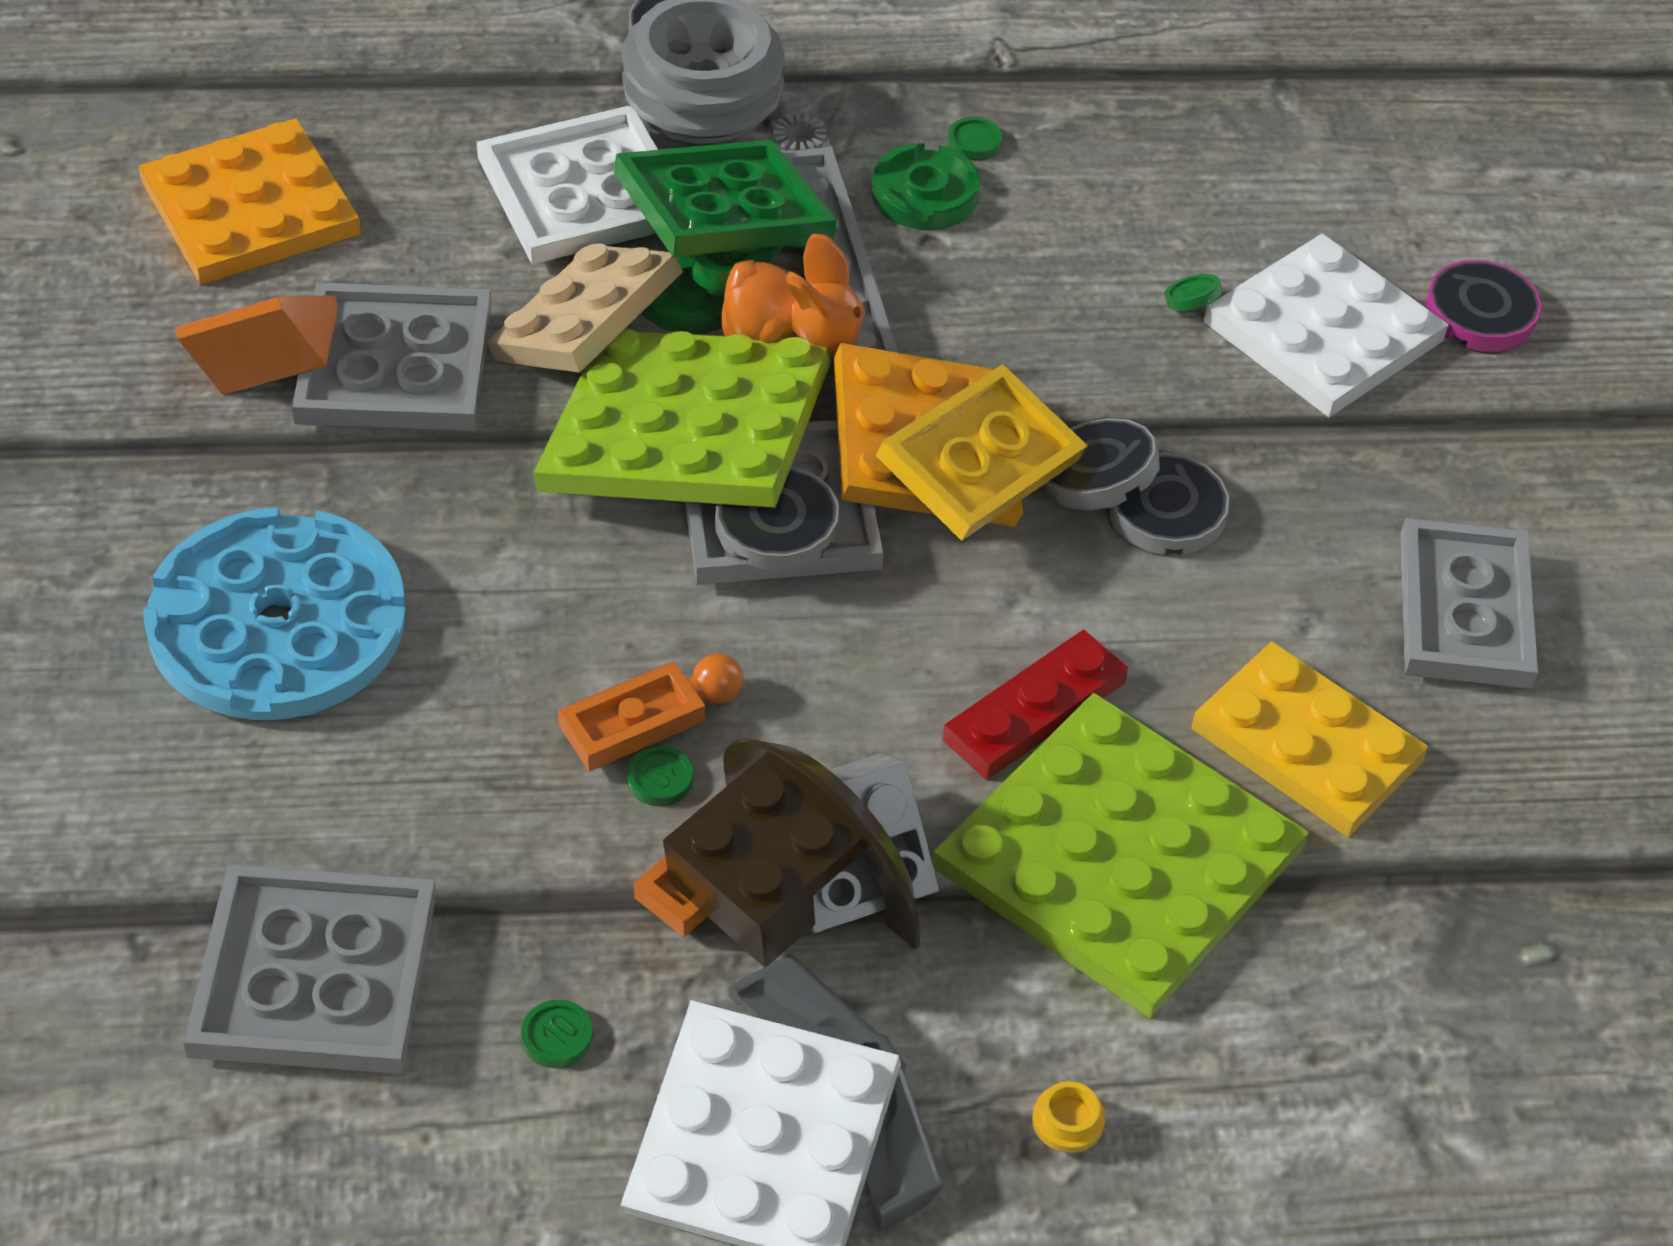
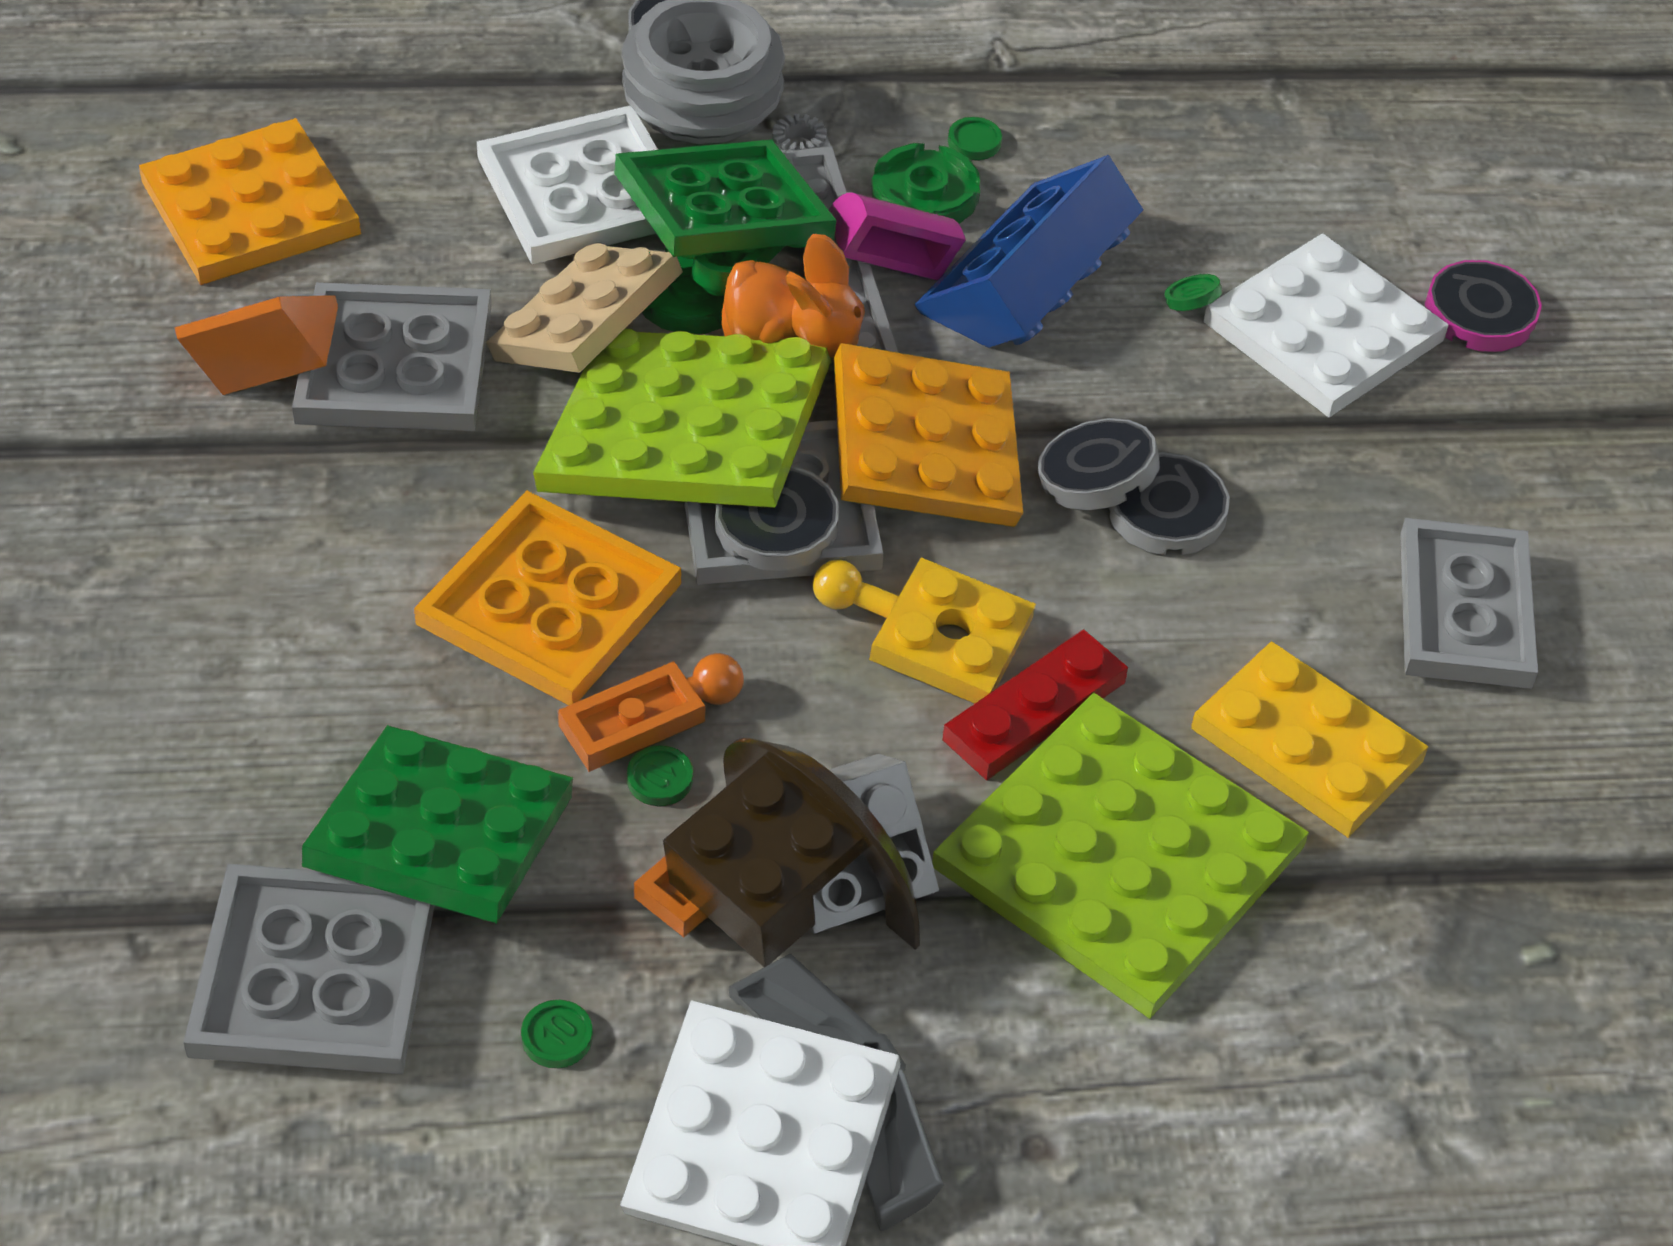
(257, 667): medium azure plate -> none
(438, 823): none -> green plate
(548, 597): none -> light orange plate
(895, 235): none -> dark pink brick
(929, 600): none -> yellow plate
(981, 451): yellow plate -> none
(1034, 255): none -> blue slope
(1068, 1117): yellow plate -> none

